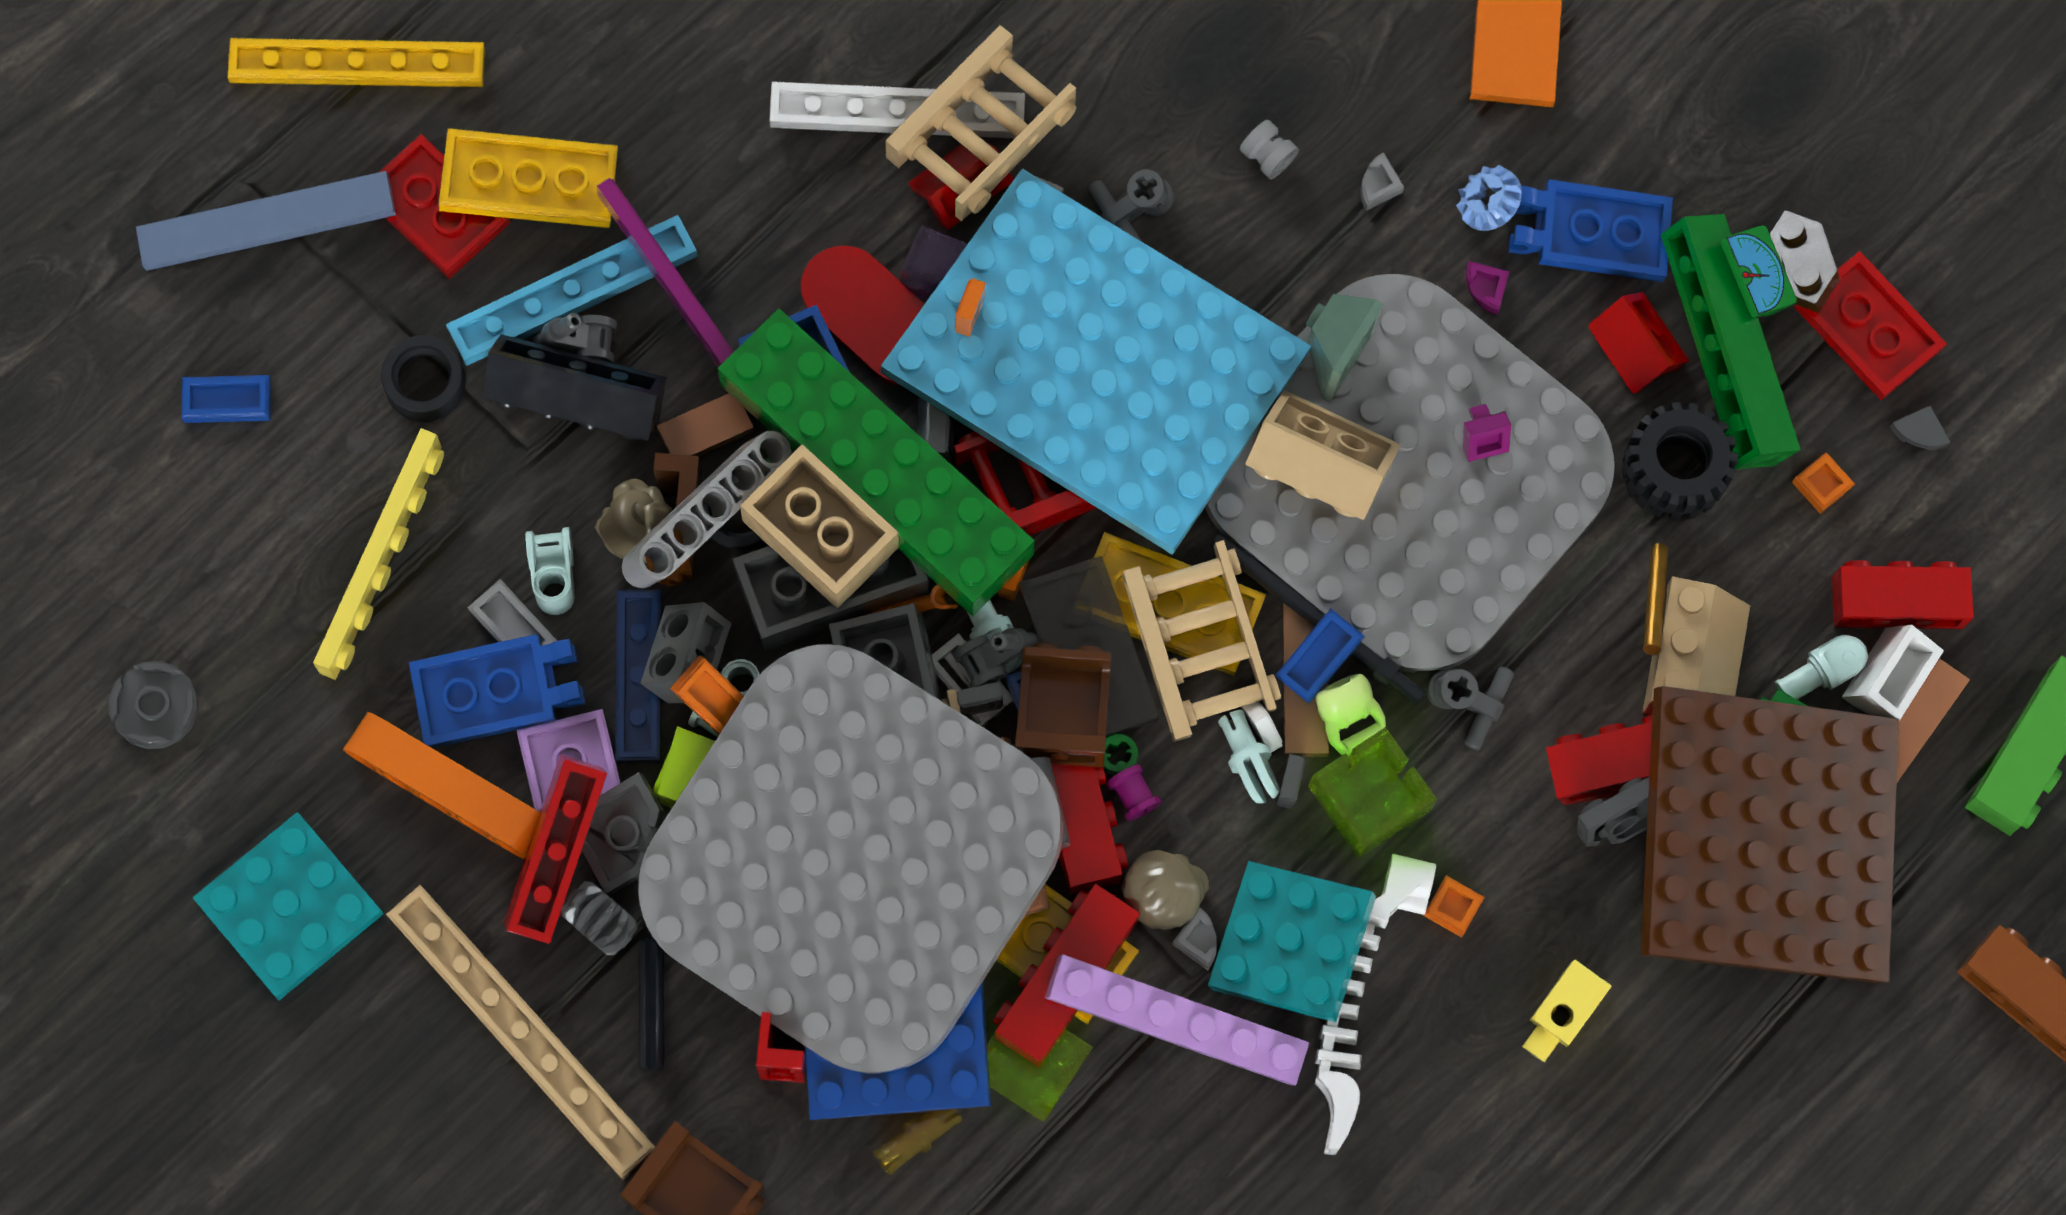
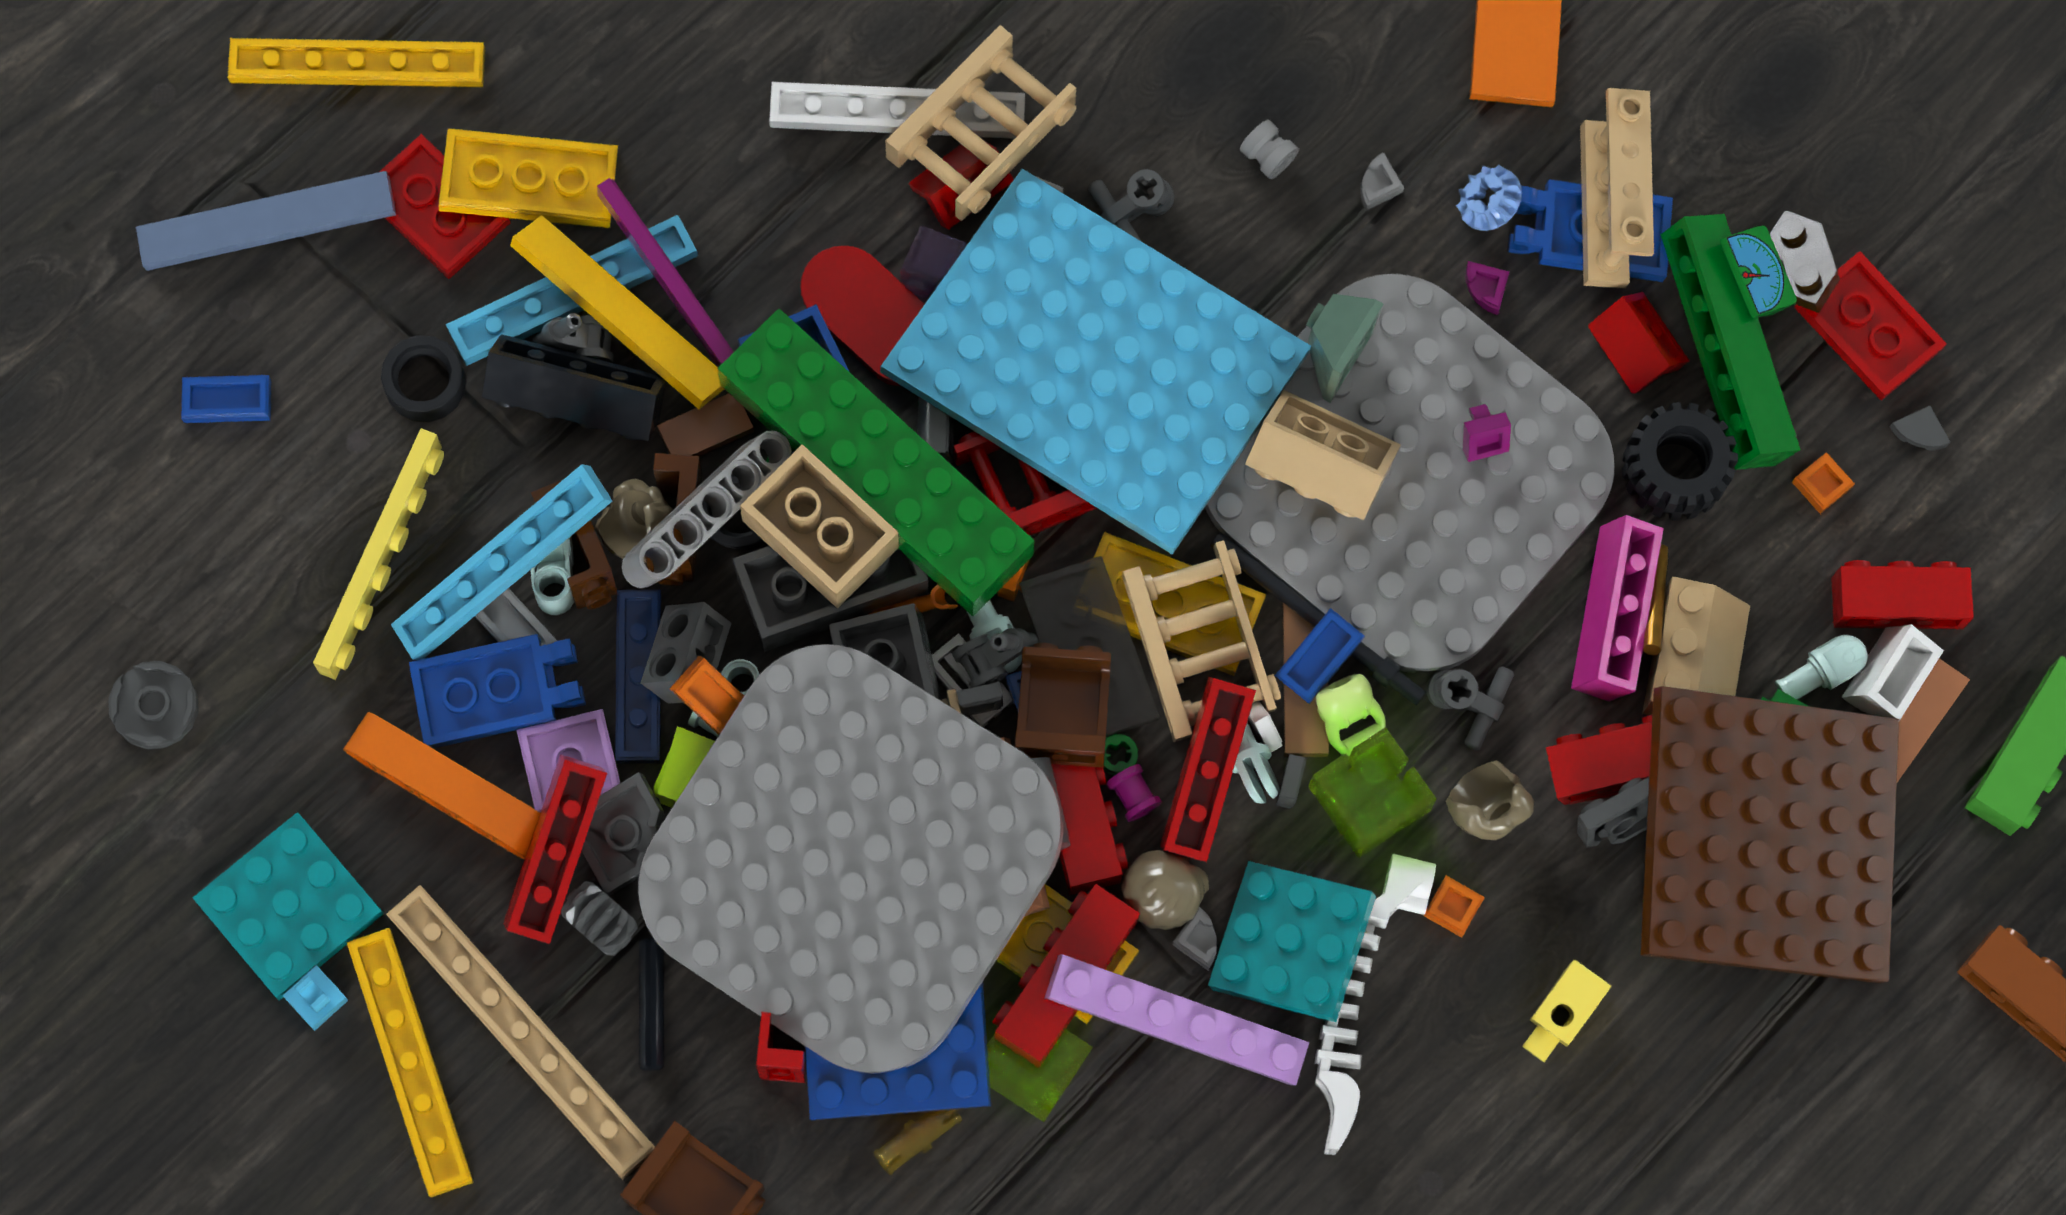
(315, 997): none -> medium azure tile
(410, 1062): none -> yellow tile
(501, 562): none -> medium azure plate
(596, 585): none -> reddish brown panel
(619, 311): none -> yellow tile
(970, 307): orange tile -> none
(1207, 769): none -> red brick
(1489, 802): none -> dark tan hair
(1617, 188): none -> tan fence
(1617, 608): none -> dark pink brick

